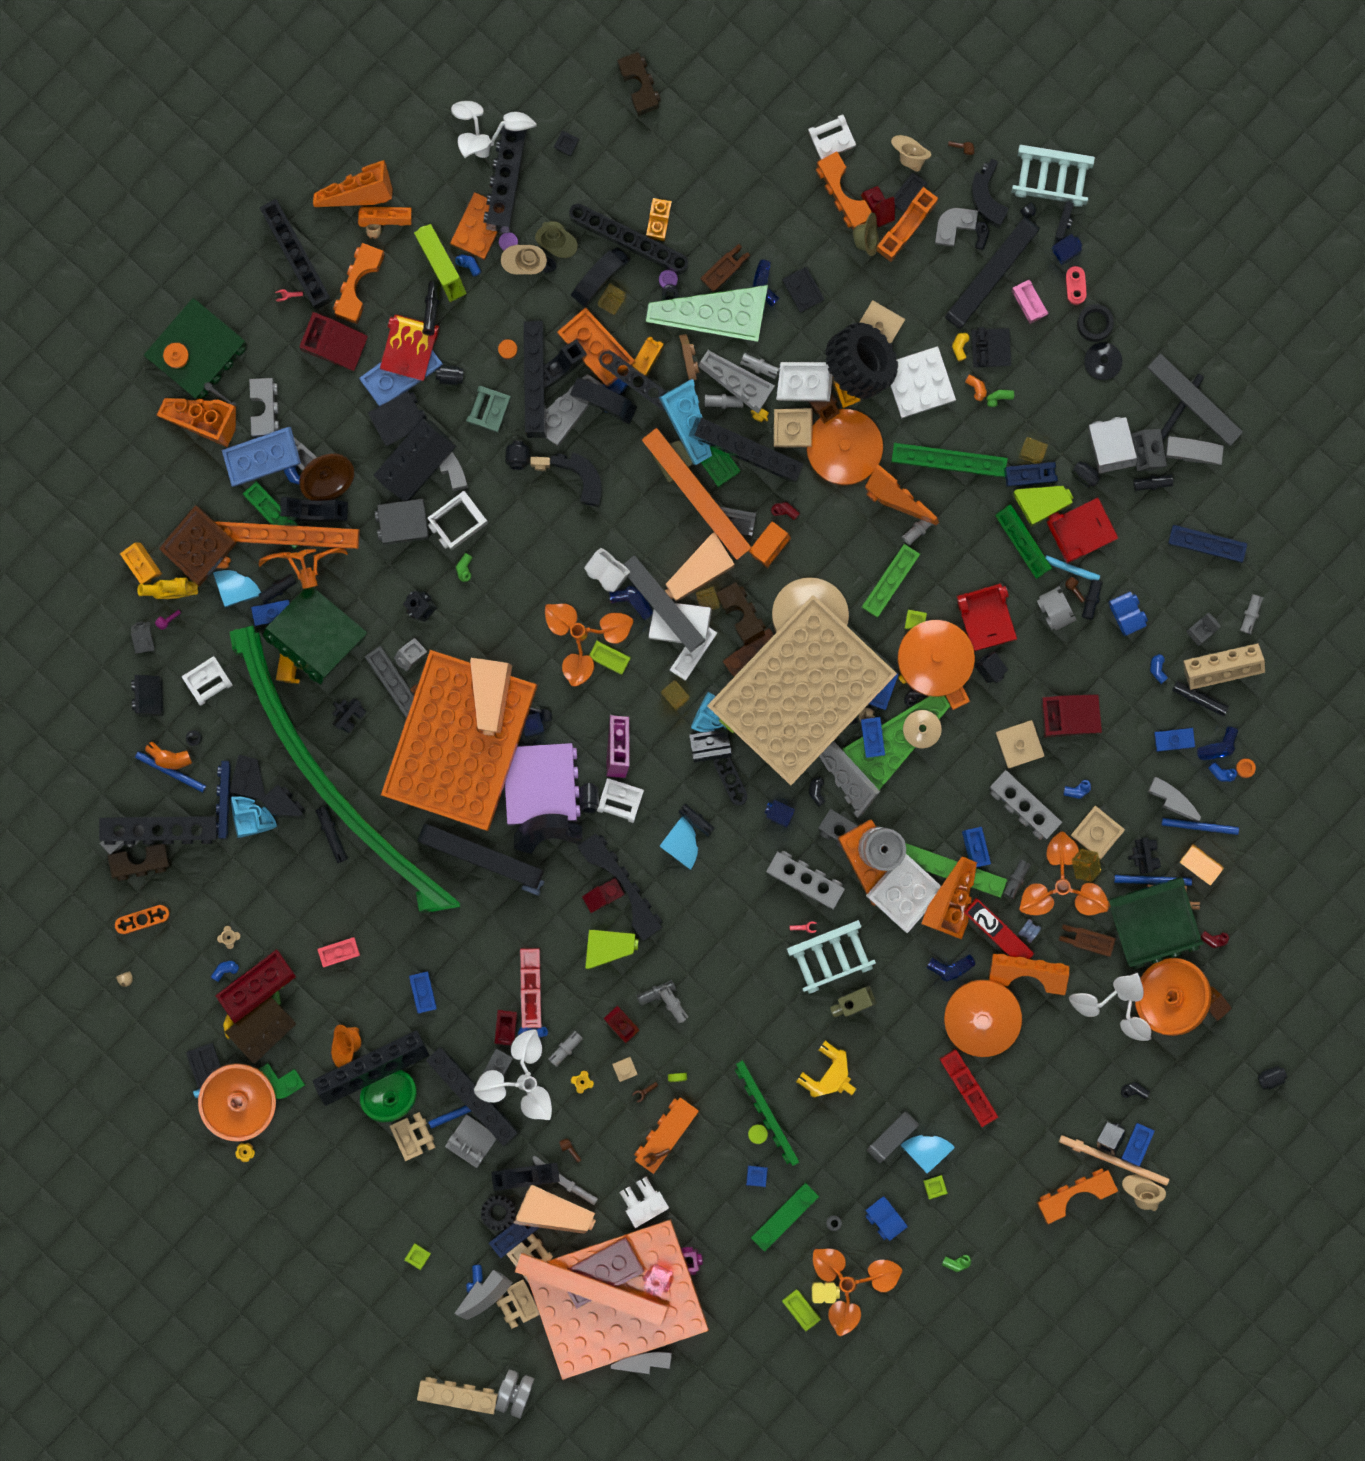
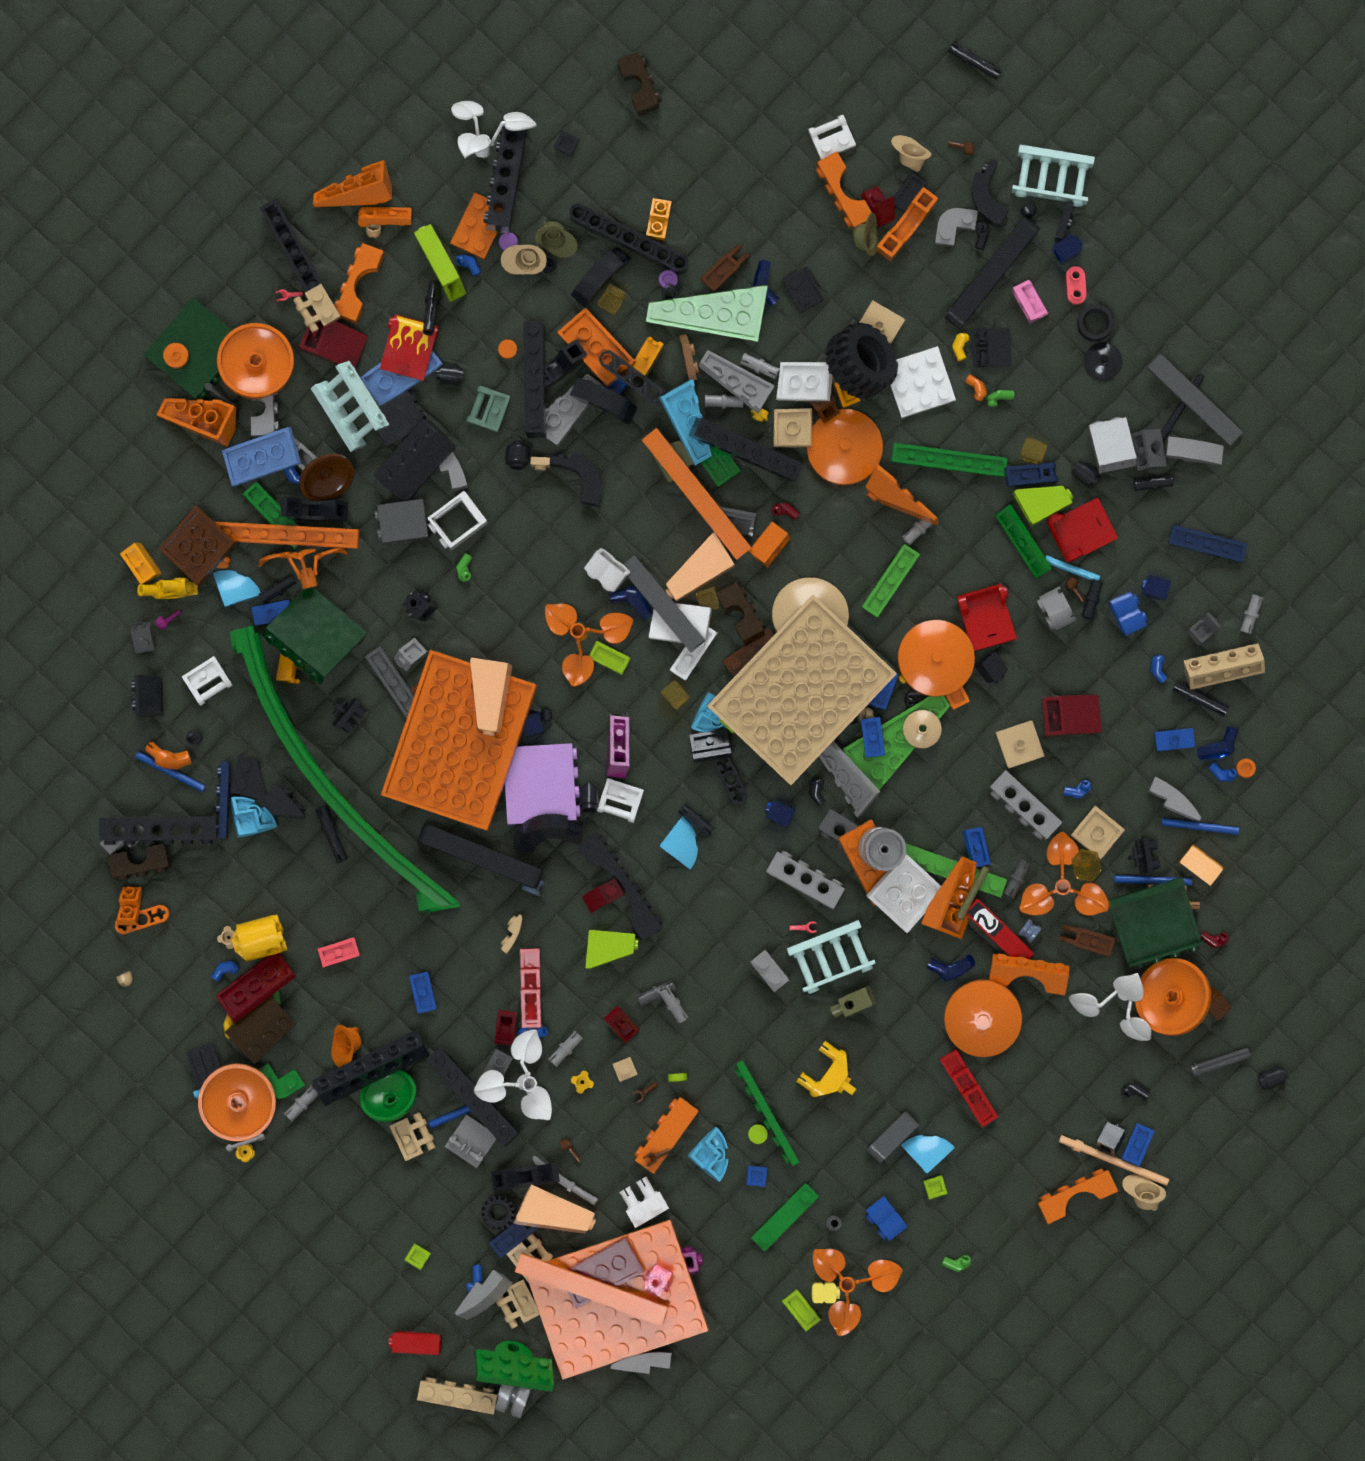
(129, 905): none -> orange slope
(229, 1147): none -> light grey hinge
(255, 360): none -> orange dish
(259, 938): none -> yellow cylinder
(301, 1103): none -> light grey pin
(321, 304): none -> tan plate
(338, 414): none -> light aqua fence
(415, 1343): none -> red window
(514, 1368): none -> green plate
(515, 926): none -> tan slope
(710, 1154): none -> medium azure brick
(769, 971): none -> light grey brick
(914, 618): lime tile -> none
(972, 893): none -> olive bar
(974, 60): none -> black pin
(1156, 587): none -> clear blue brick
(1197, 1069): none -> dark grey axle

